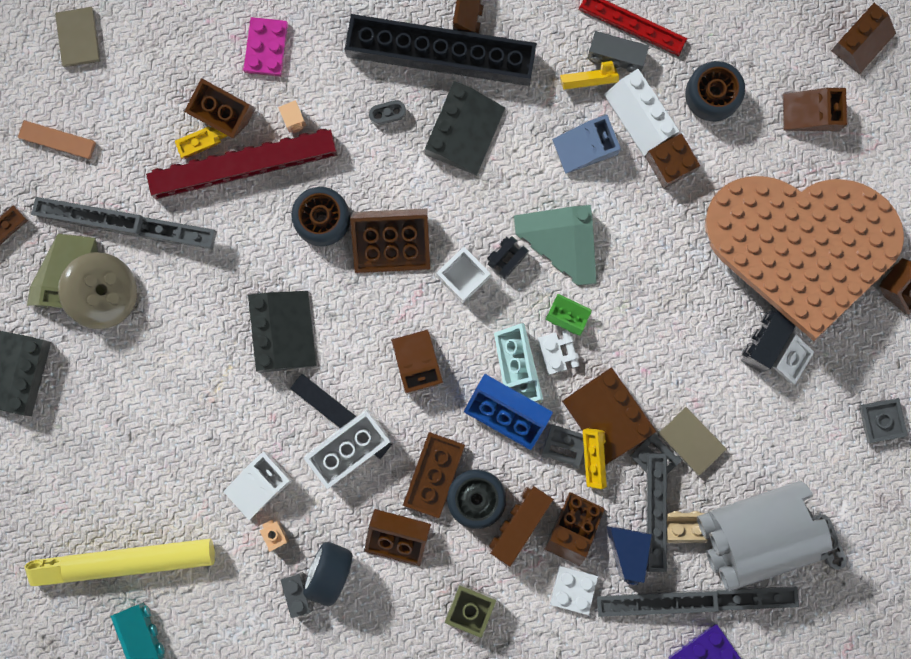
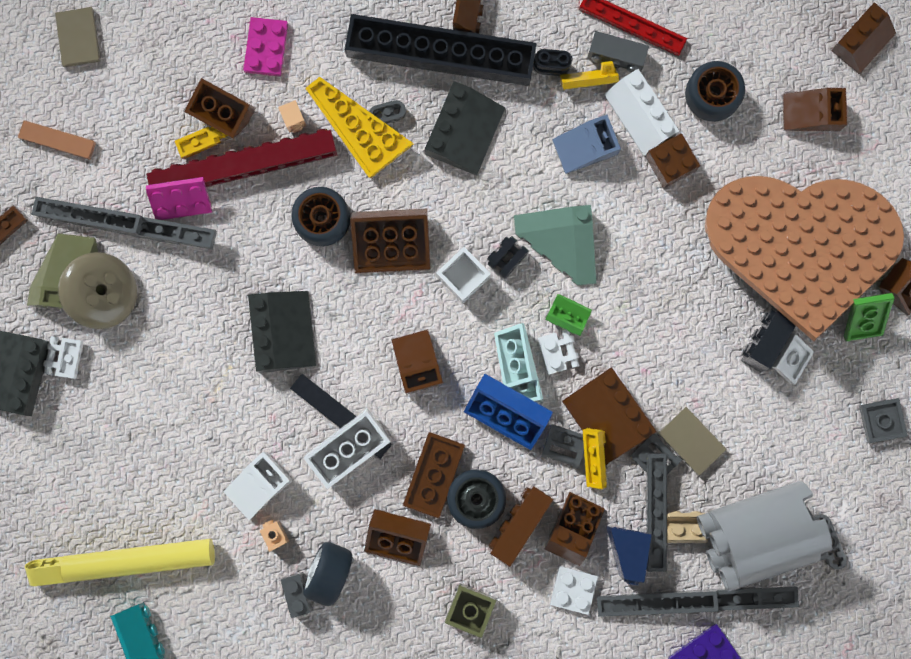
(68, 357): none -> white plate
(179, 198): none -> dark pink plate
(364, 134): none -> yellow wing
(552, 62): none -> black brick
(868, 317): none -> bright green tile

